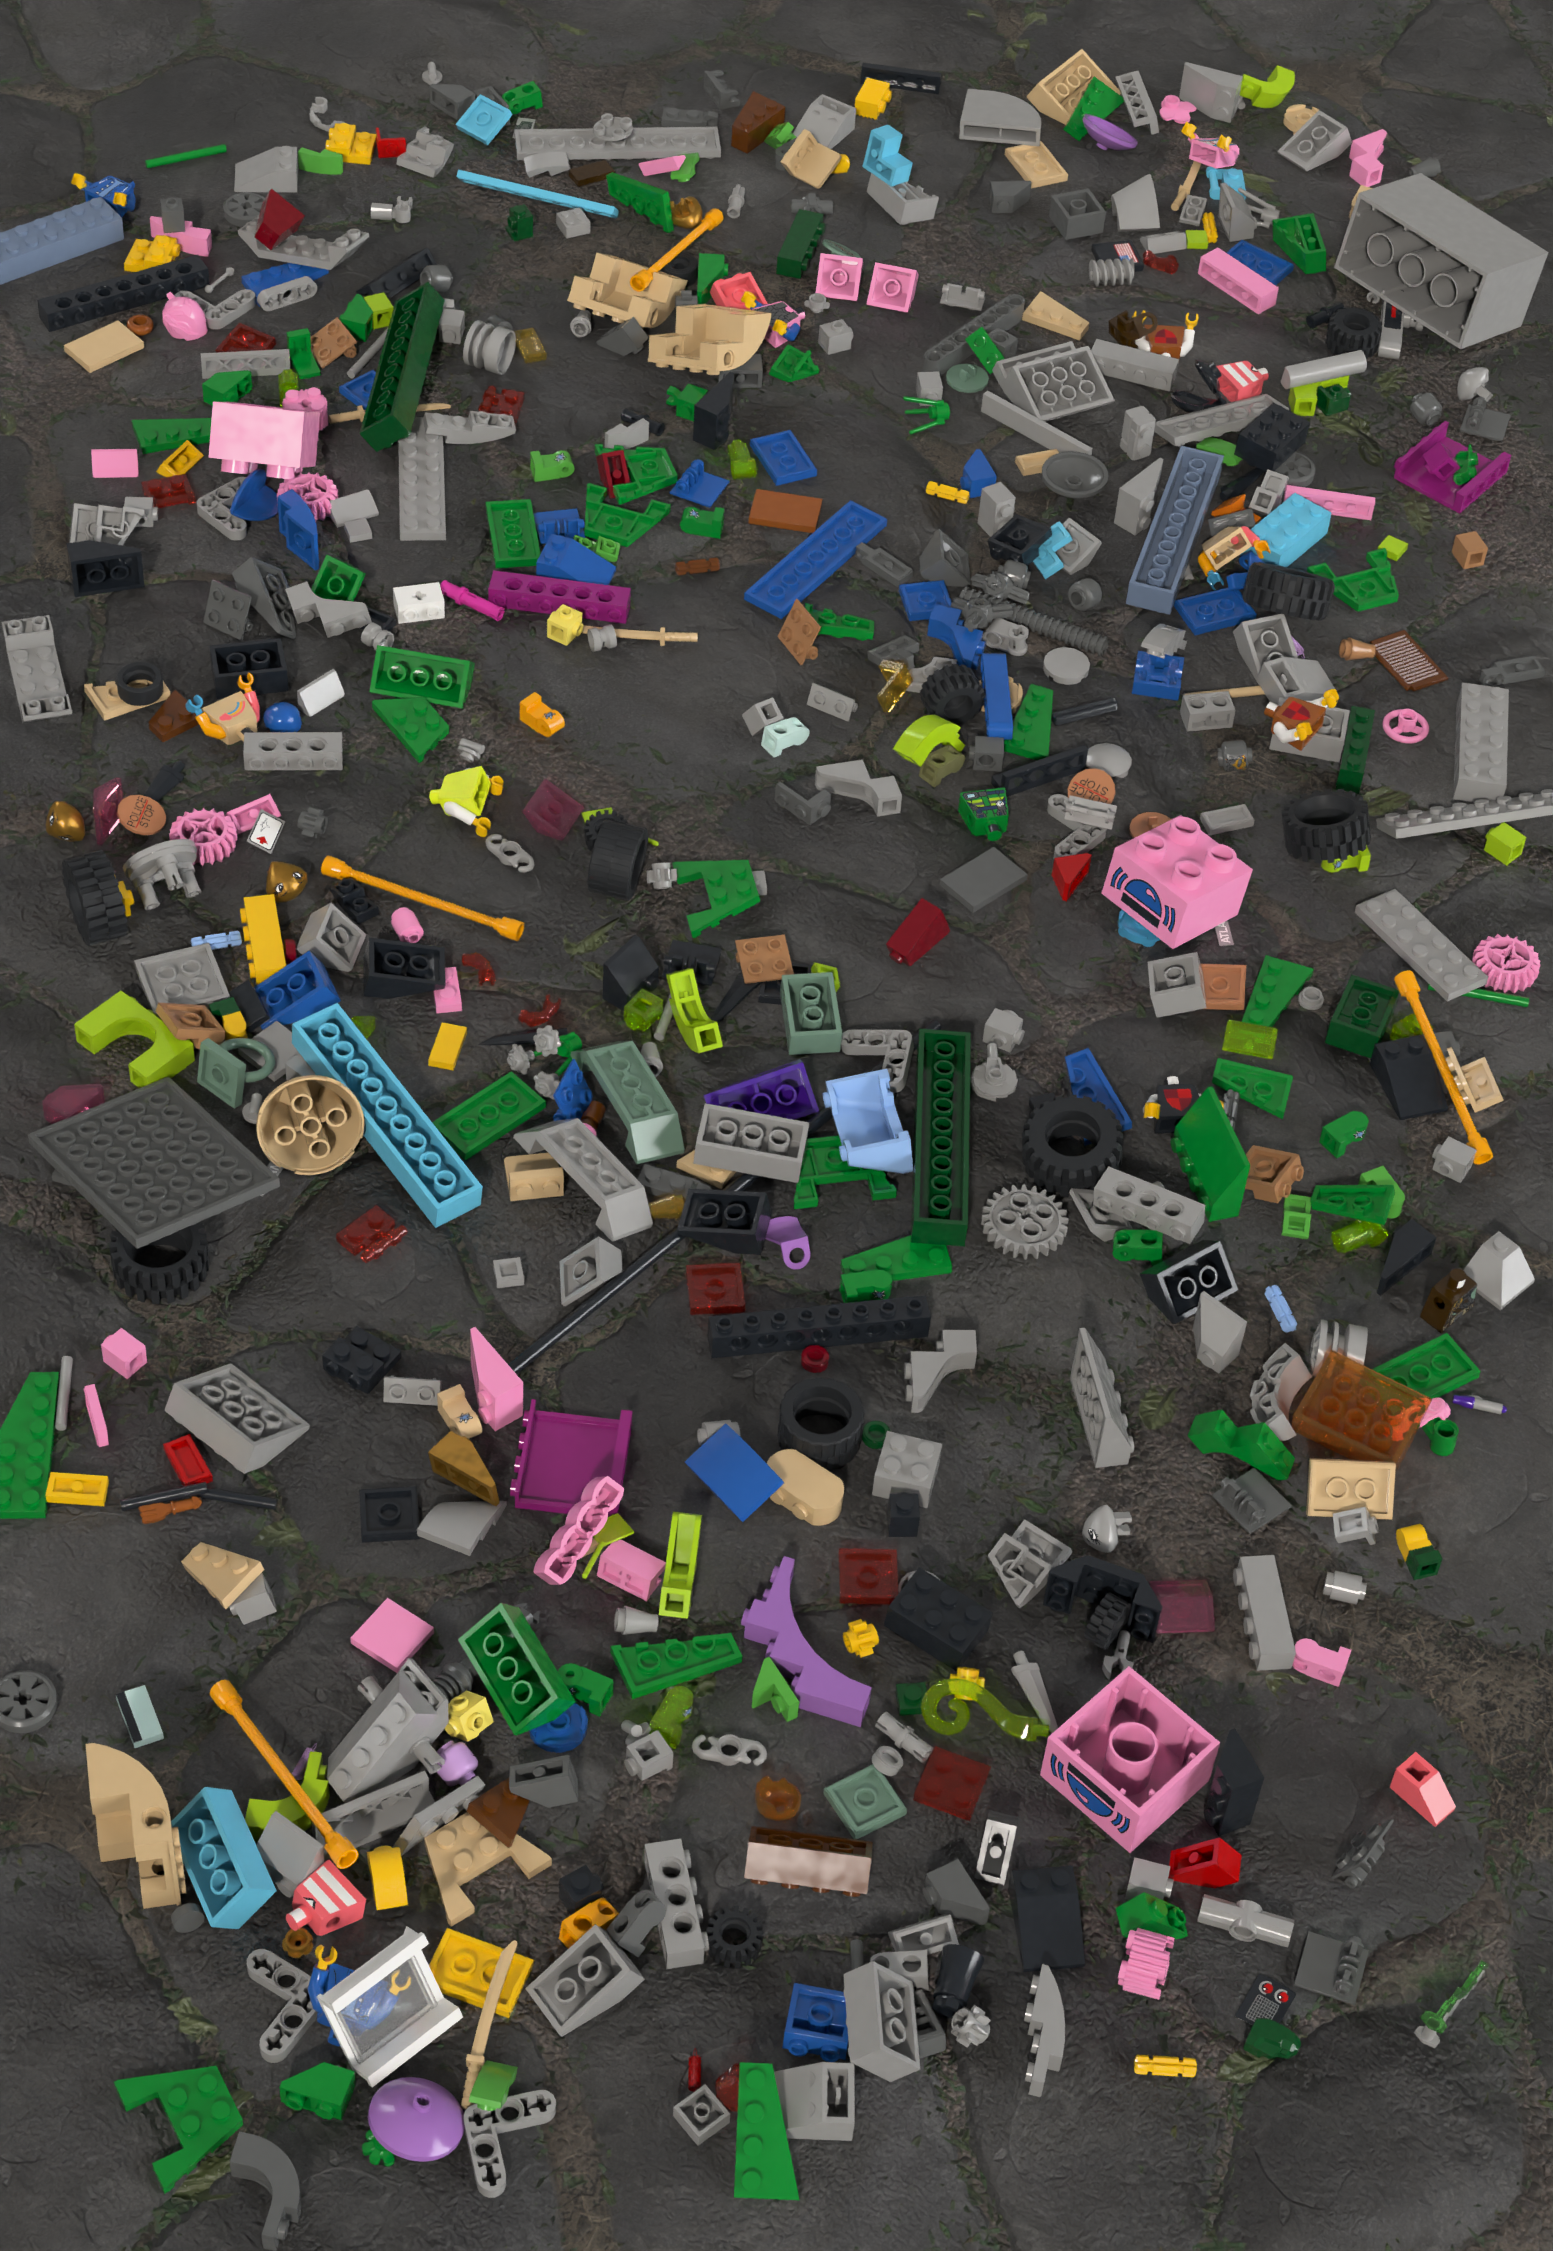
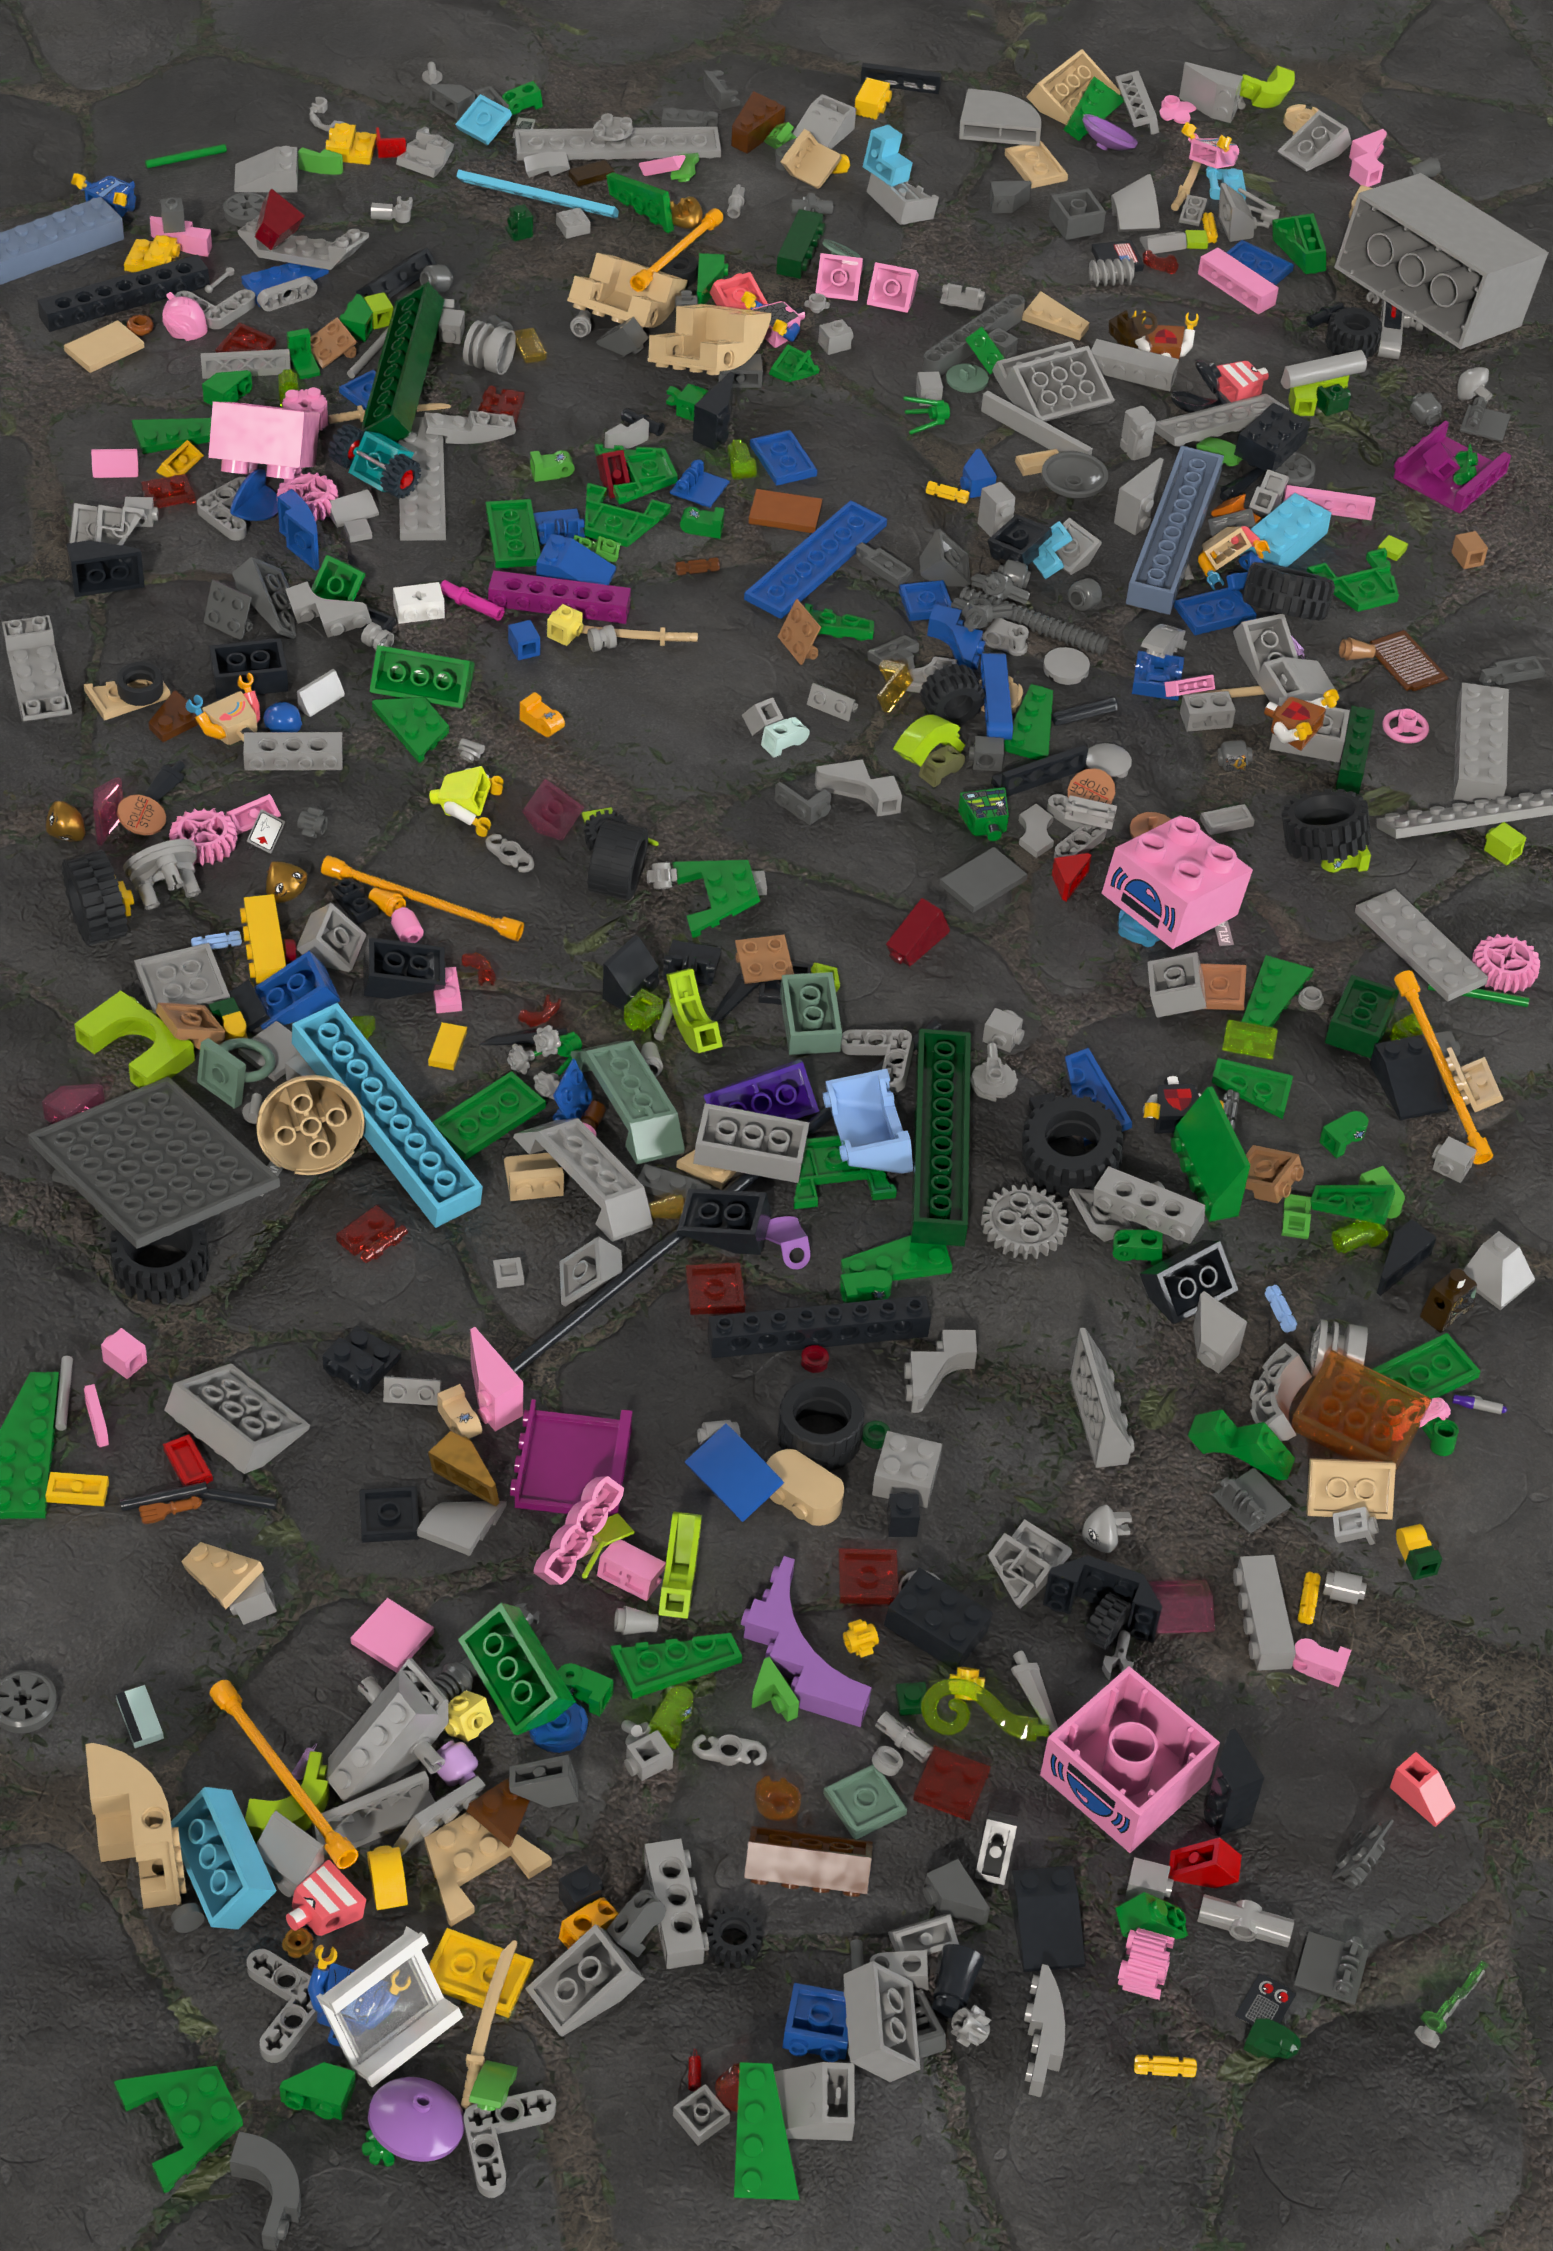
(375, 460): none -> brick
(386, 900): none -> light orange cone
(524, 640): none -> blue brick
(1036, 838): none -> light grey tile
(1189, 685): none -> bright pink piece
(1309, 1598): none -> yellow axle

